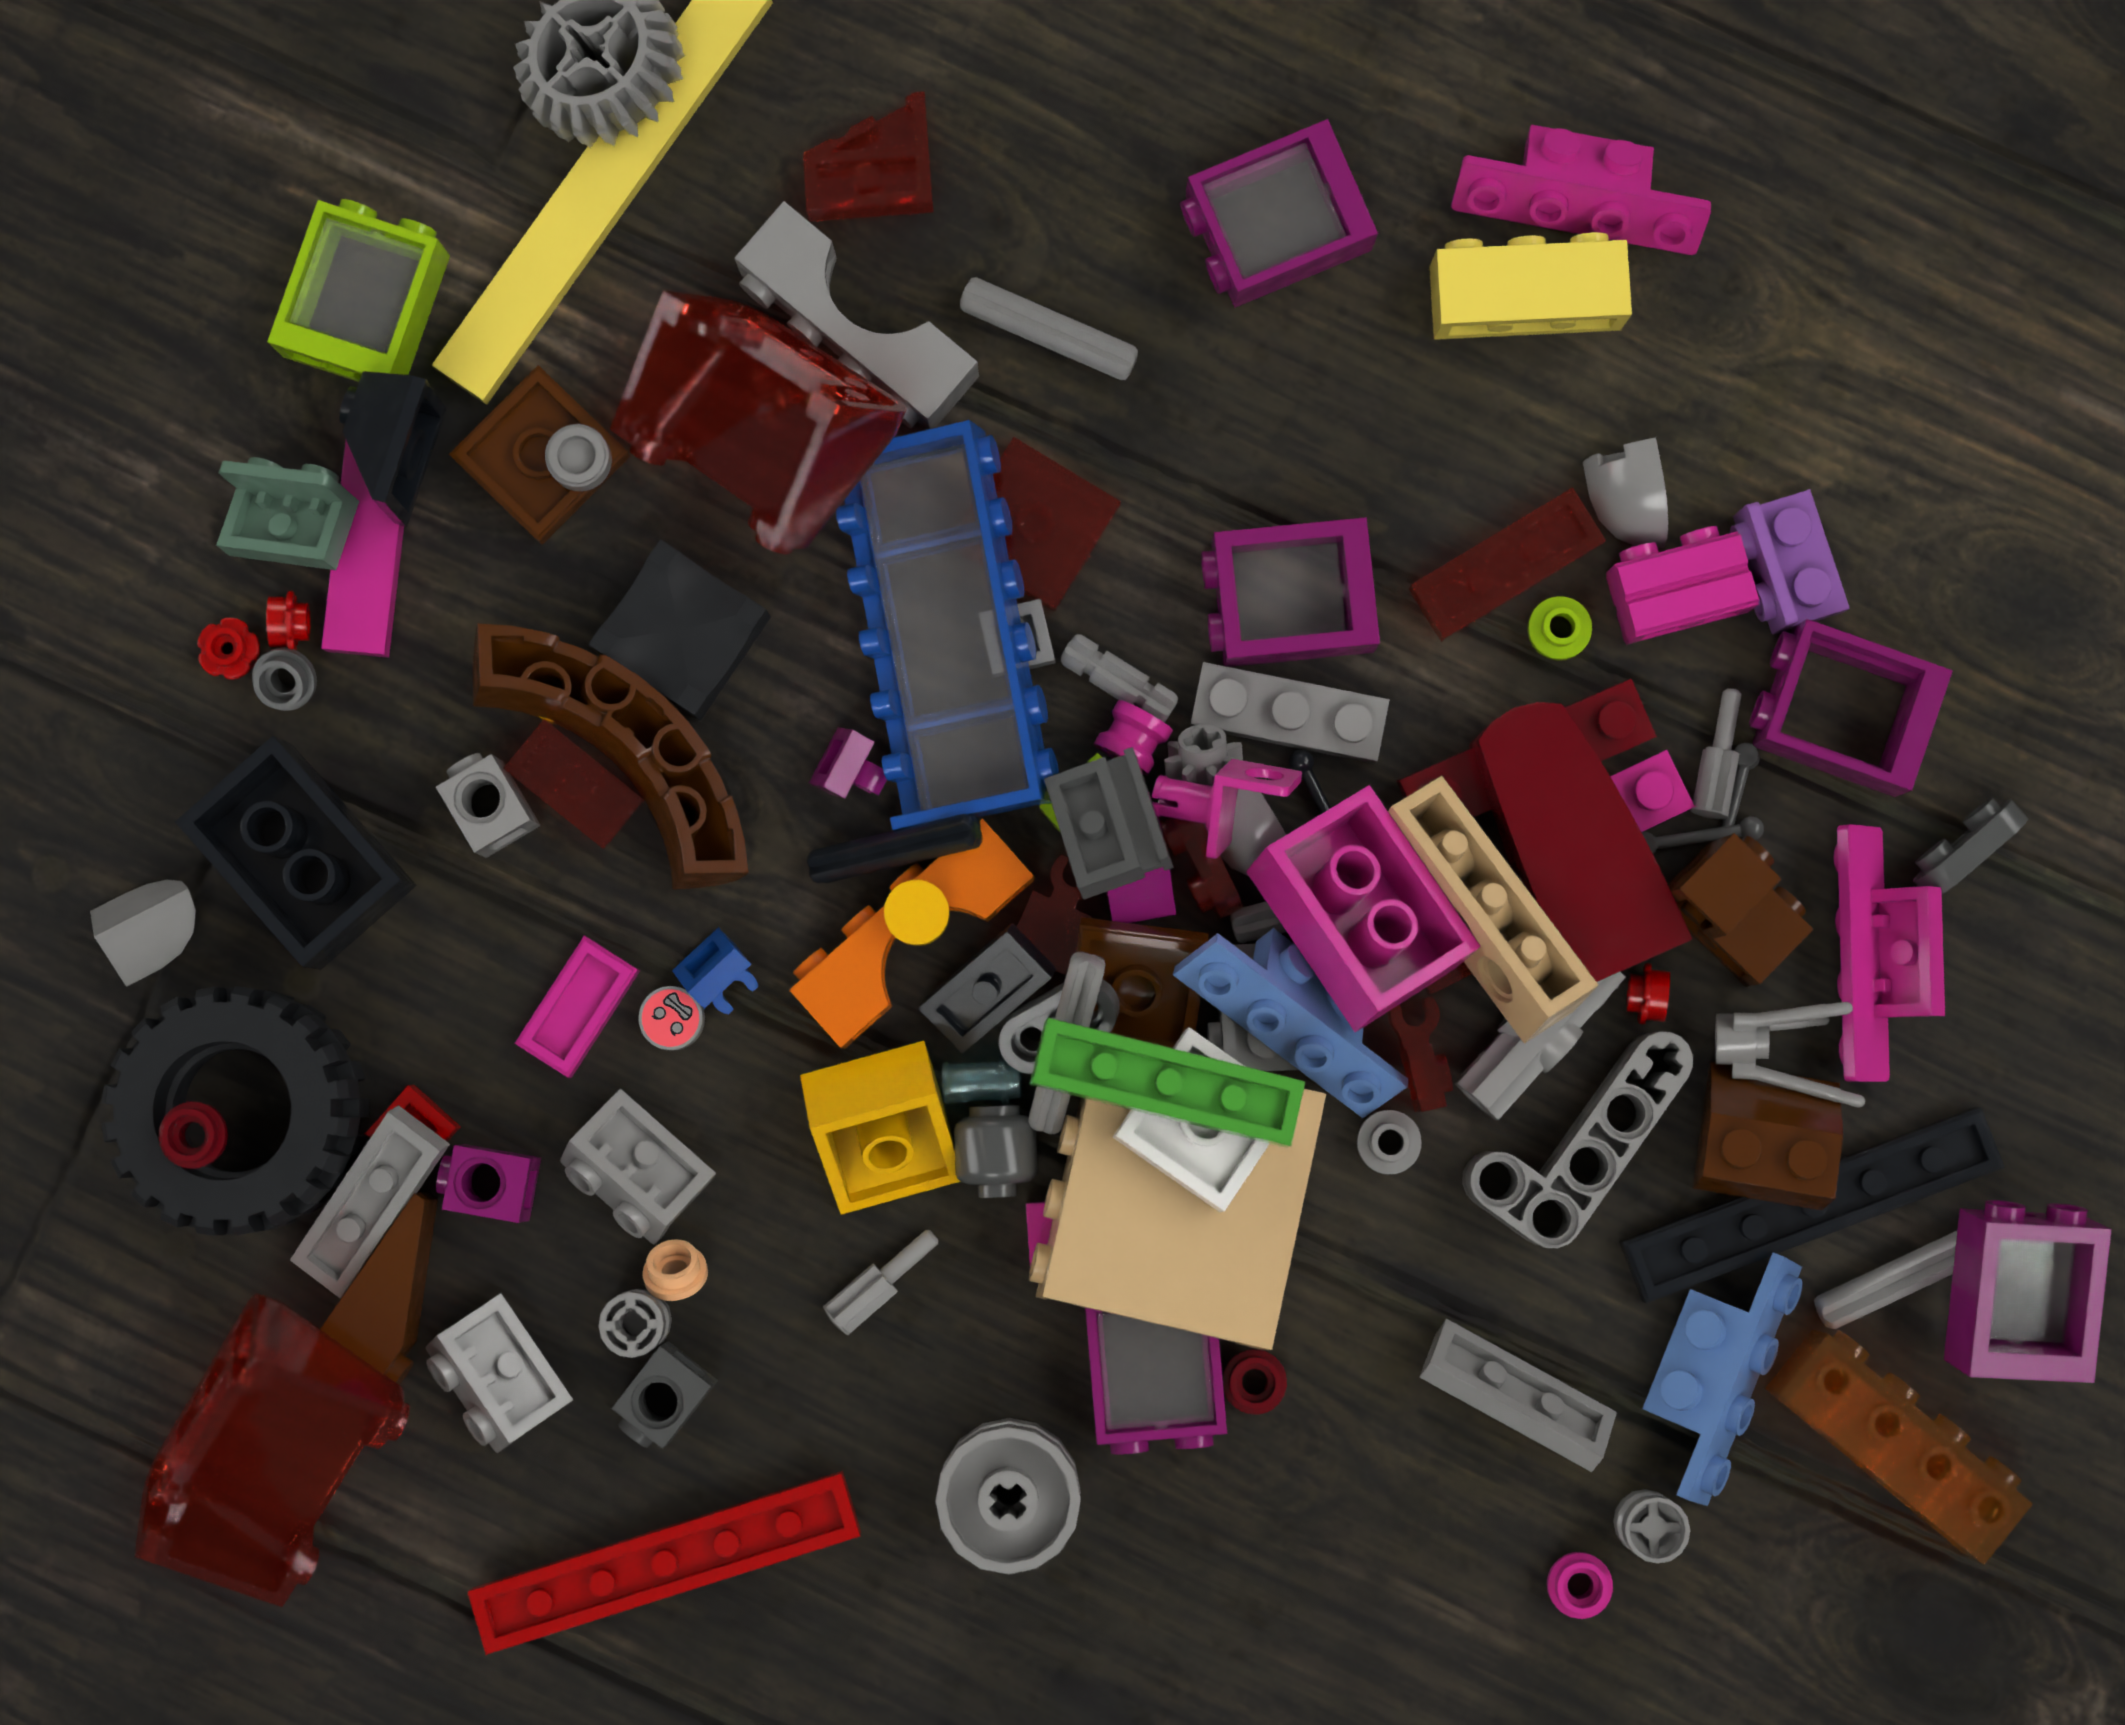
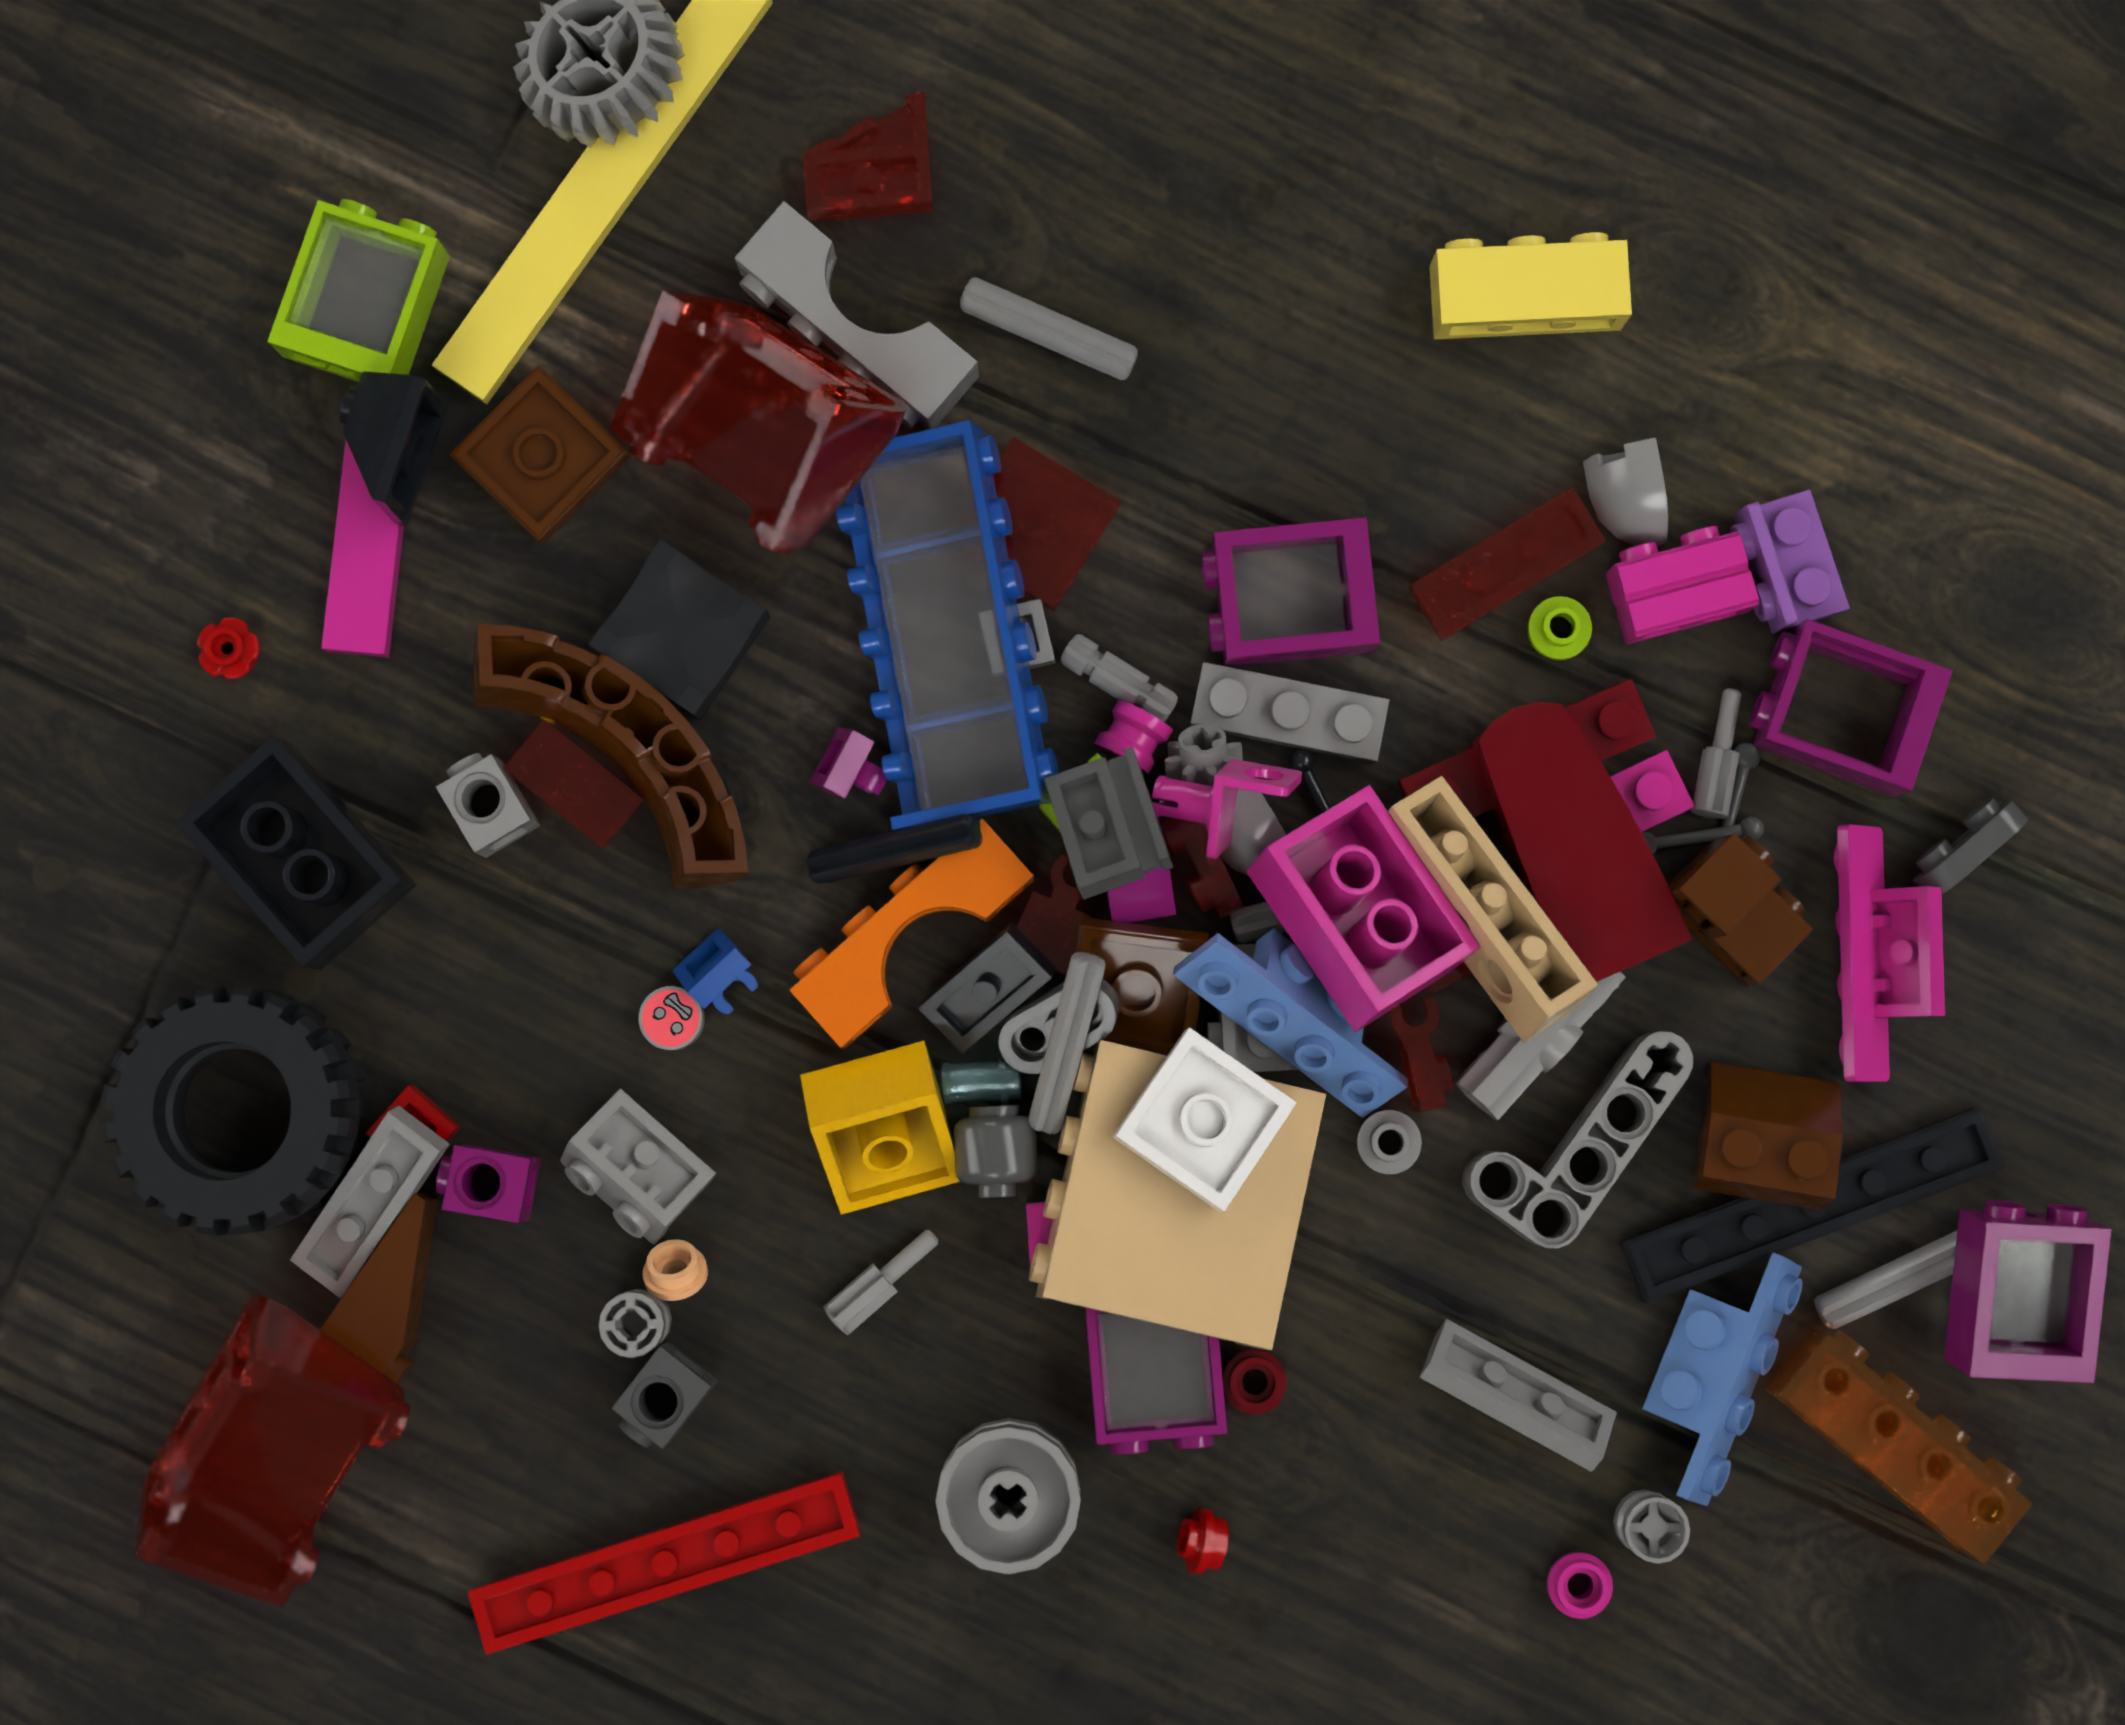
(145, 928): light grey brick -> none
(173, 1138): dark red plate -> none
(272, 690): dark grey plate -> none
(286, 514): sand green bracket -> none
(287, 621): red plate -> none
(496, 1374): light grey bracket -> none
(577, 1007): dark pink tile -> none
(578, 457): light grey tile -> none
(916, 912): yellow tile -> none
(1167, 1082): bright green plate -> none
(1203, 1541): none -> red plate
(1278, 214): window -> none
(1581, 188): dark pink bracket -> none
(1648, 994): red plate -> none
(1745, 1037): light grey plant -> none

